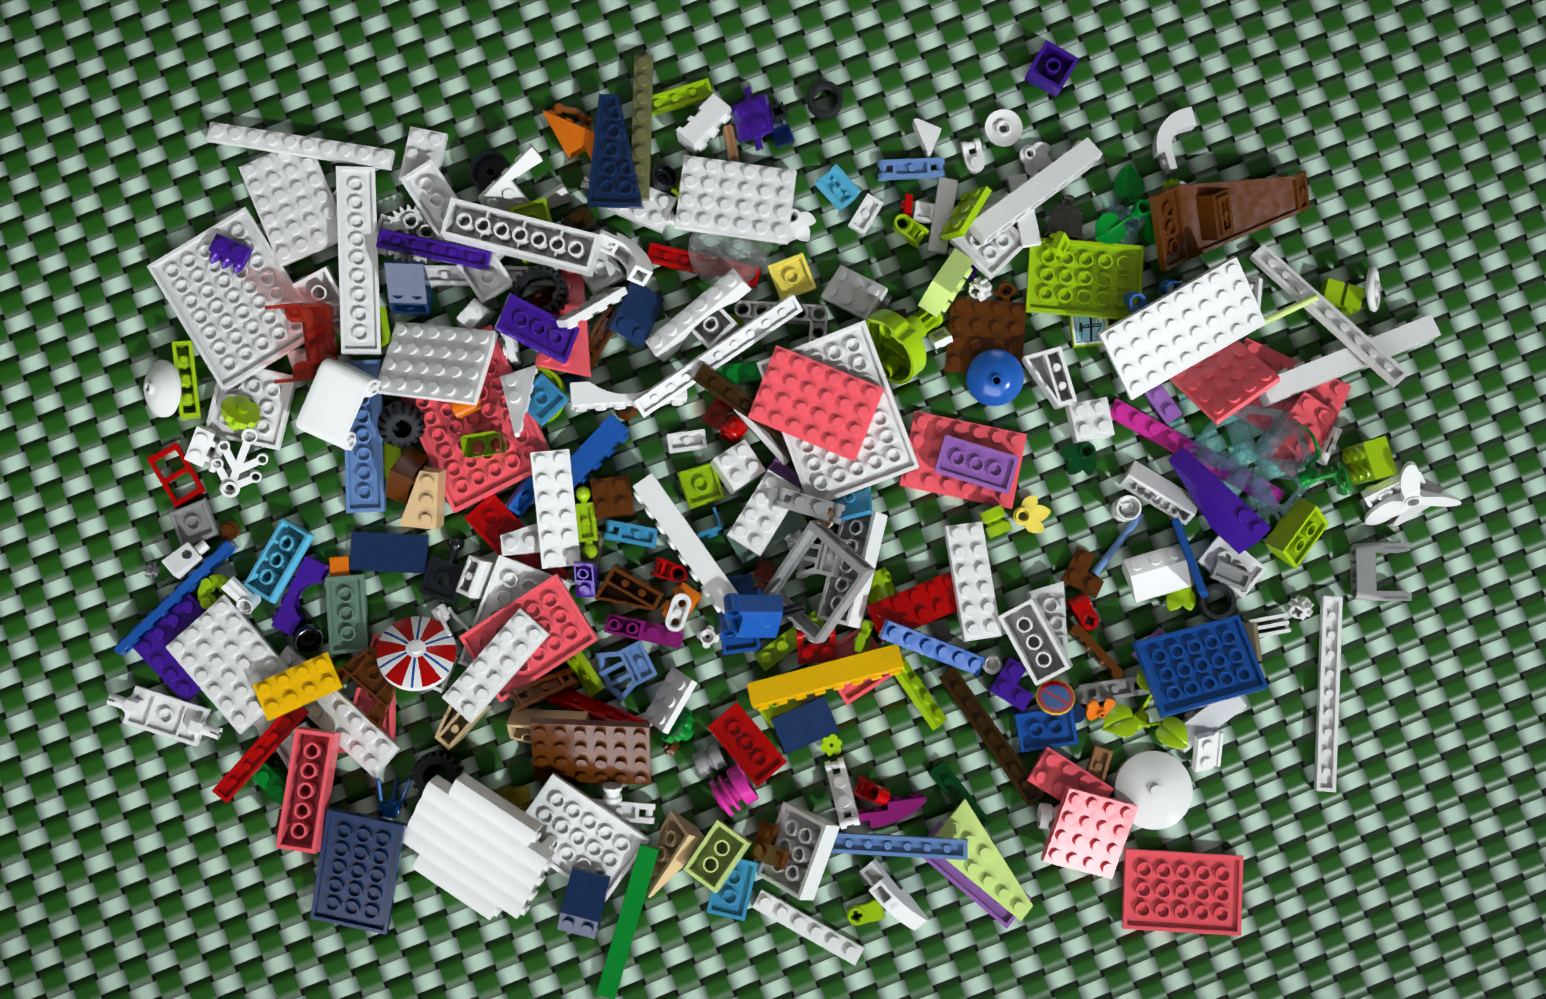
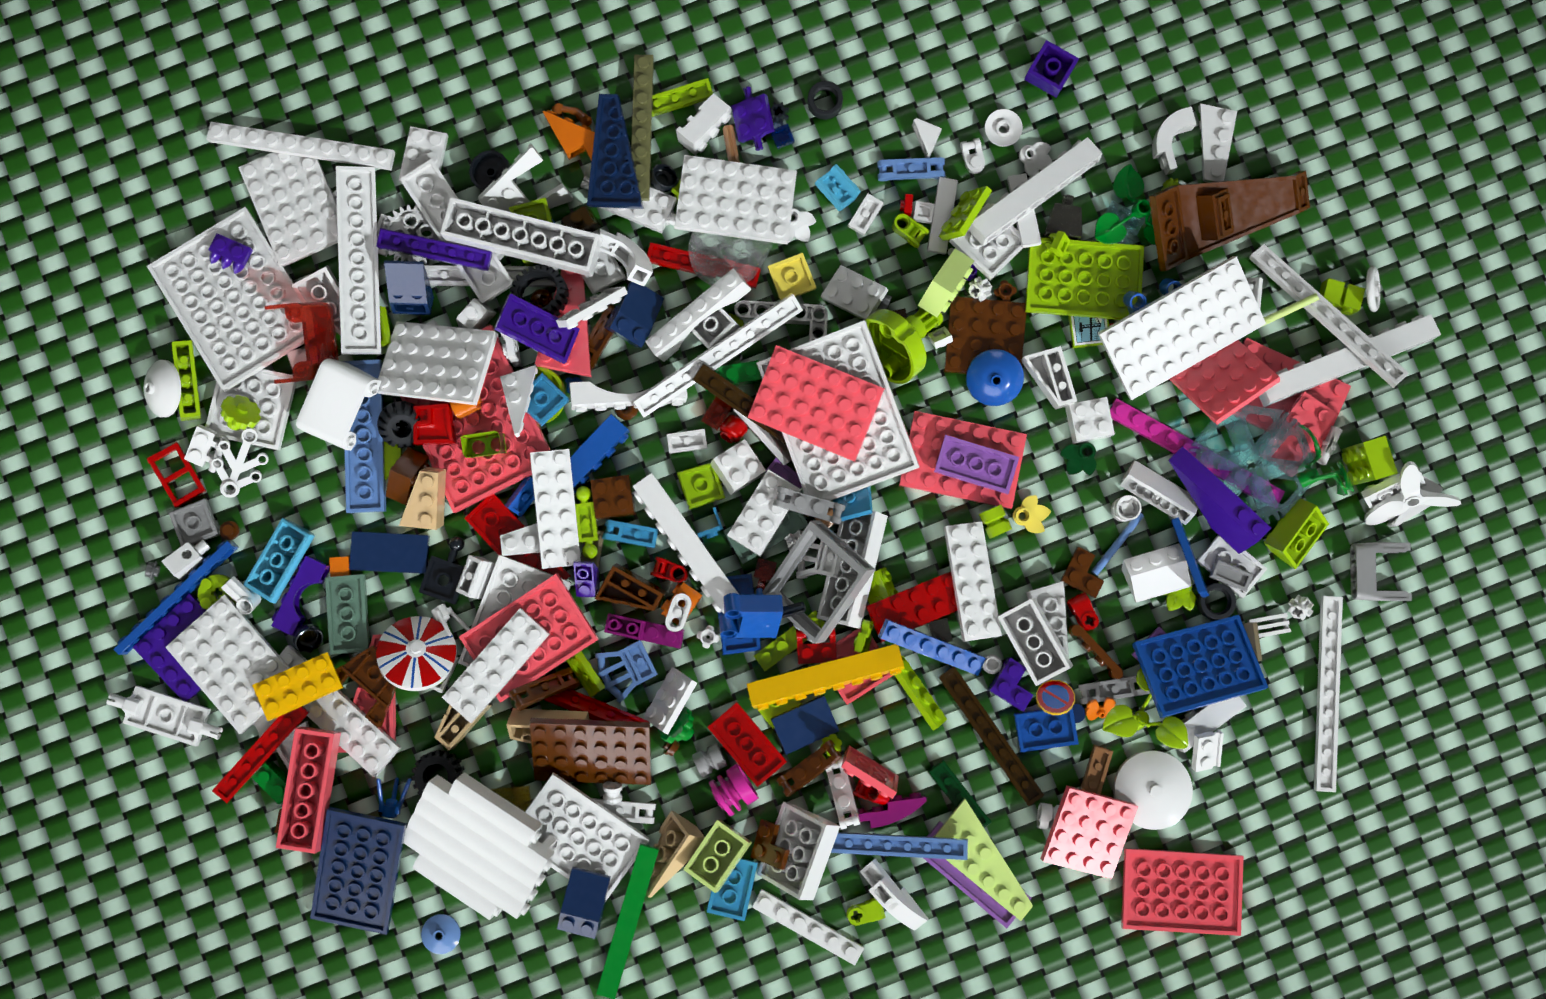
(435, 425): none -> red plate
(447, 927): none -> medium blue dish
(809, 768): none -> reddish brown plate
(870, 772): none -> coral plate
(1054, 772): coral plate -> none
(1163, 404): medium lavender plate -> none
(1216, 138): none -> white wing

